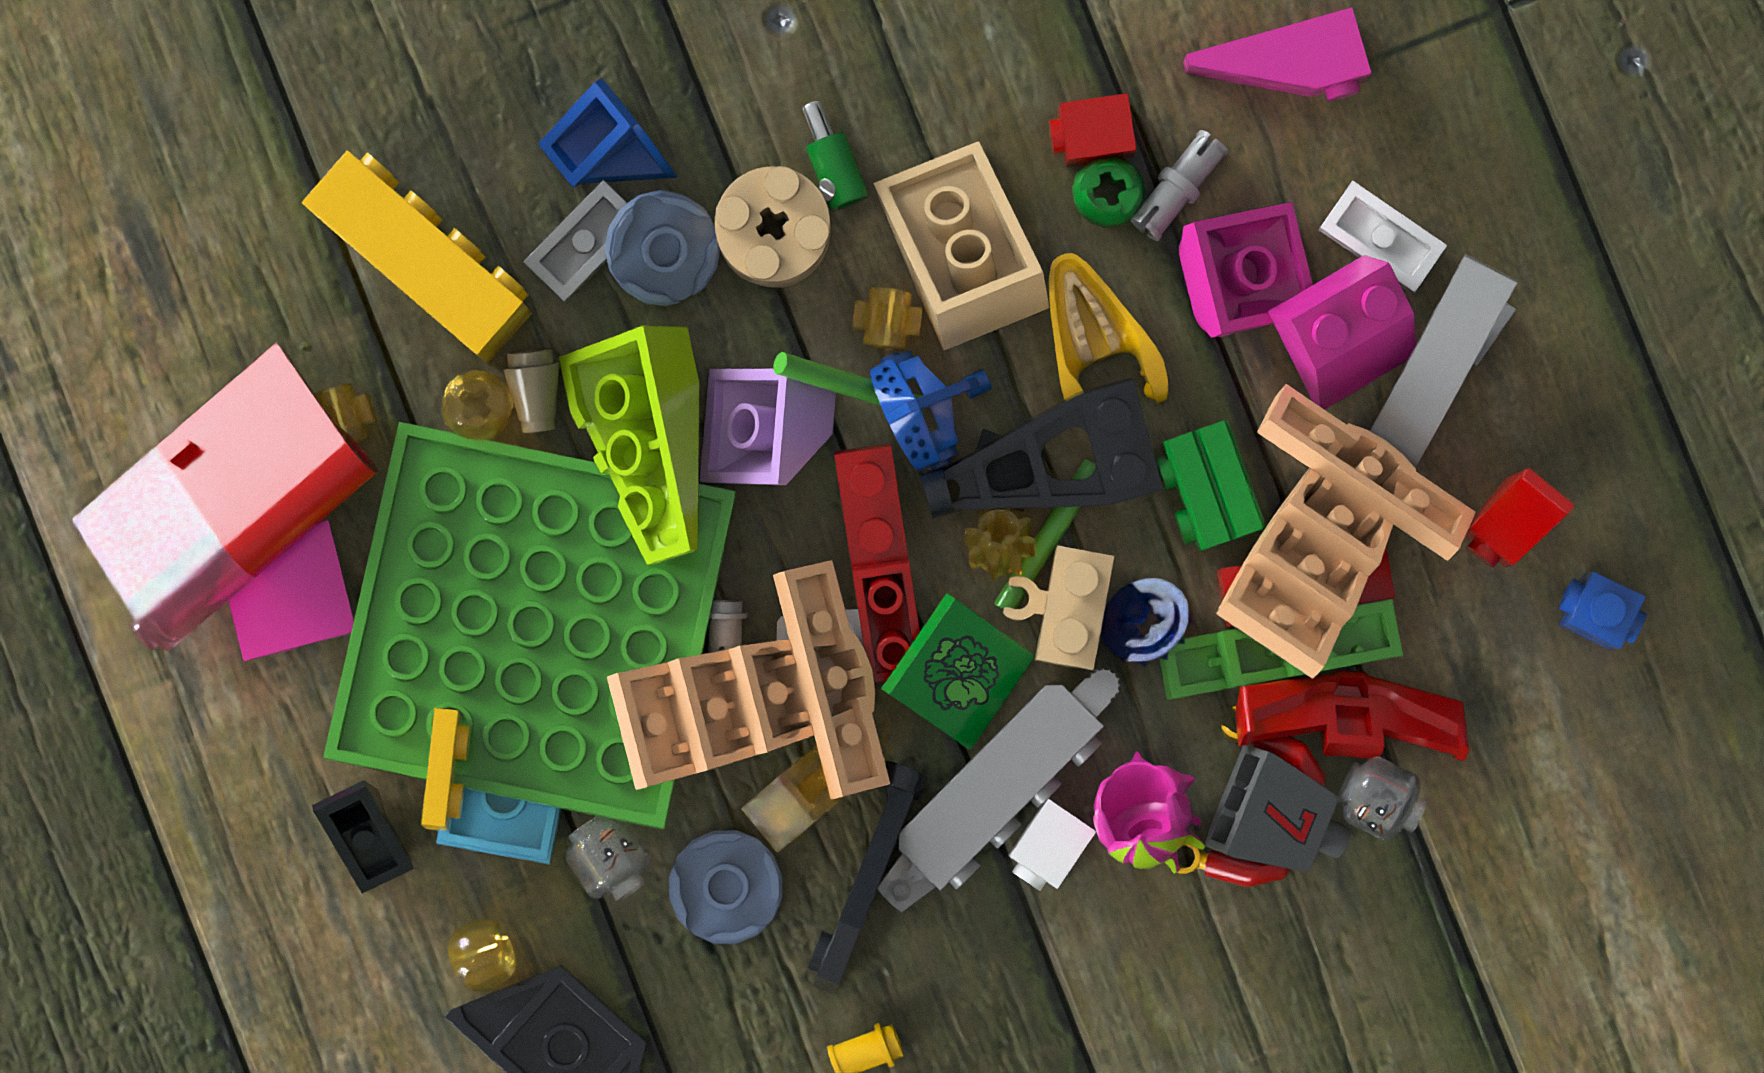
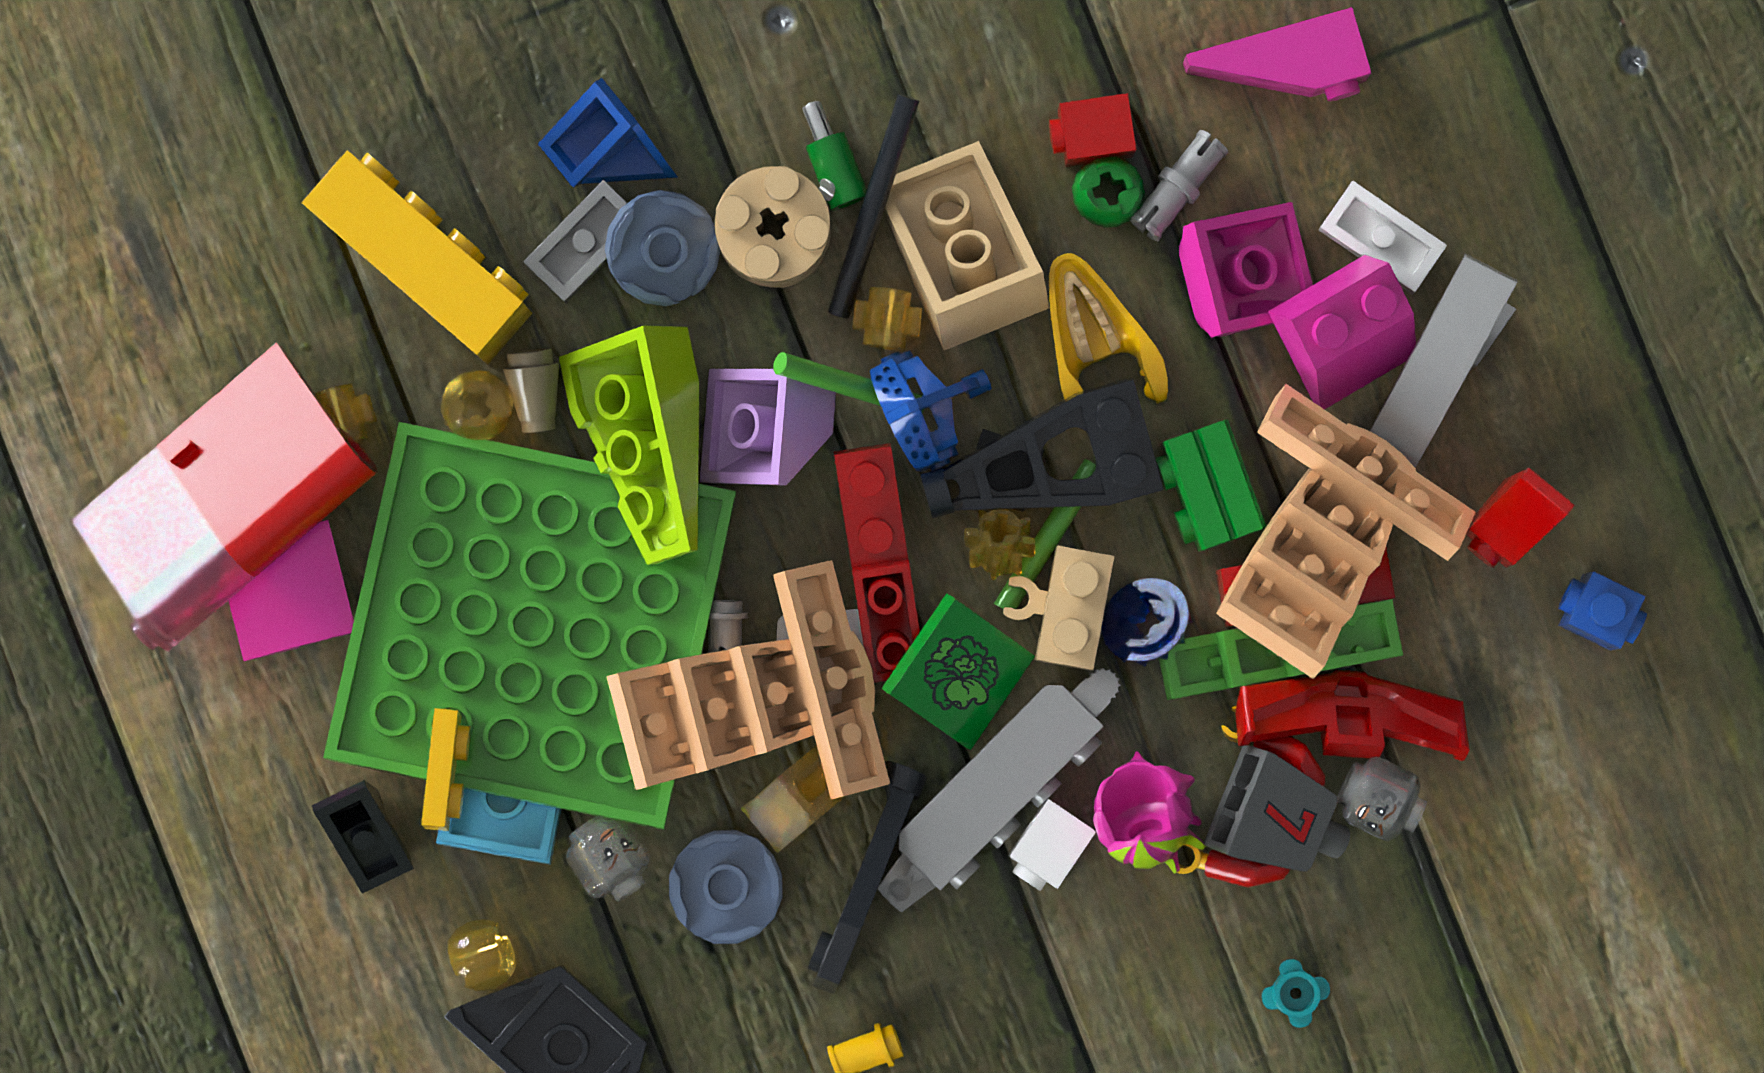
(873, 206): none -> black bar
(1300, 1009): none -> teal plate

